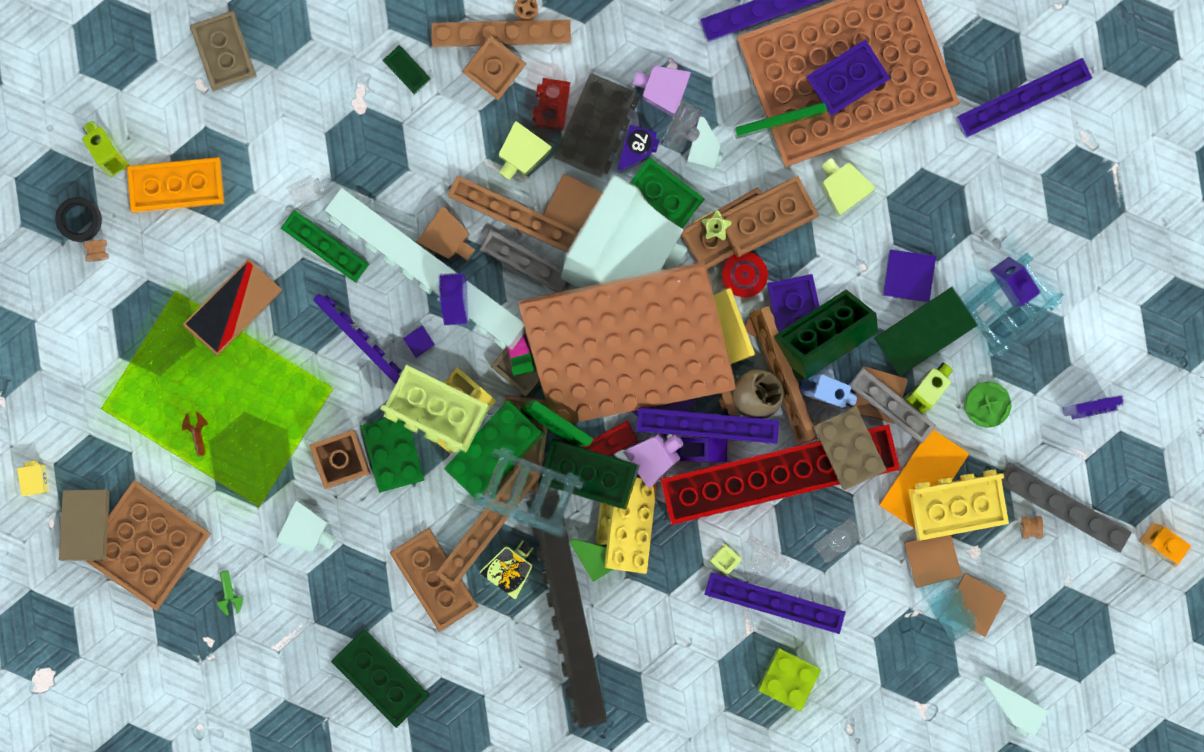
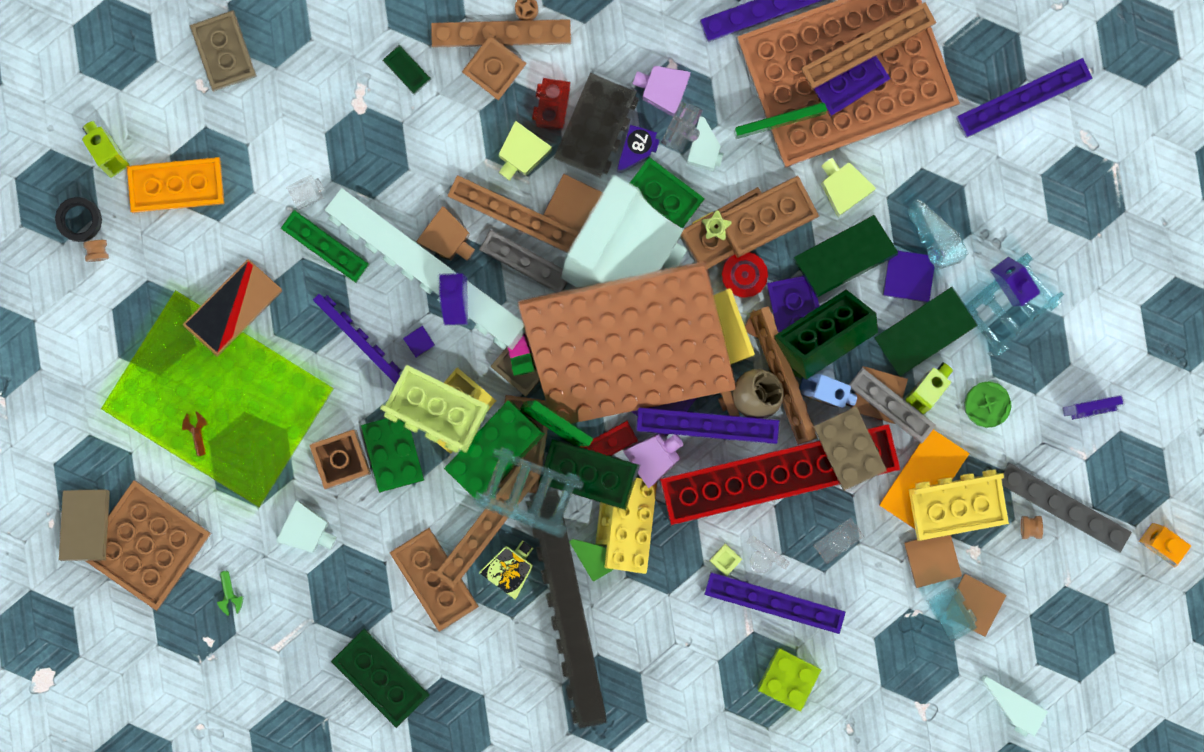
(33, 479): light yellow brick -> none
(703, 450): dark purple slope -> none
(845, 256): none -> dark green tile
(868, 46): none -> medium nougat plate
(940, 239): none -> clear light blue slope

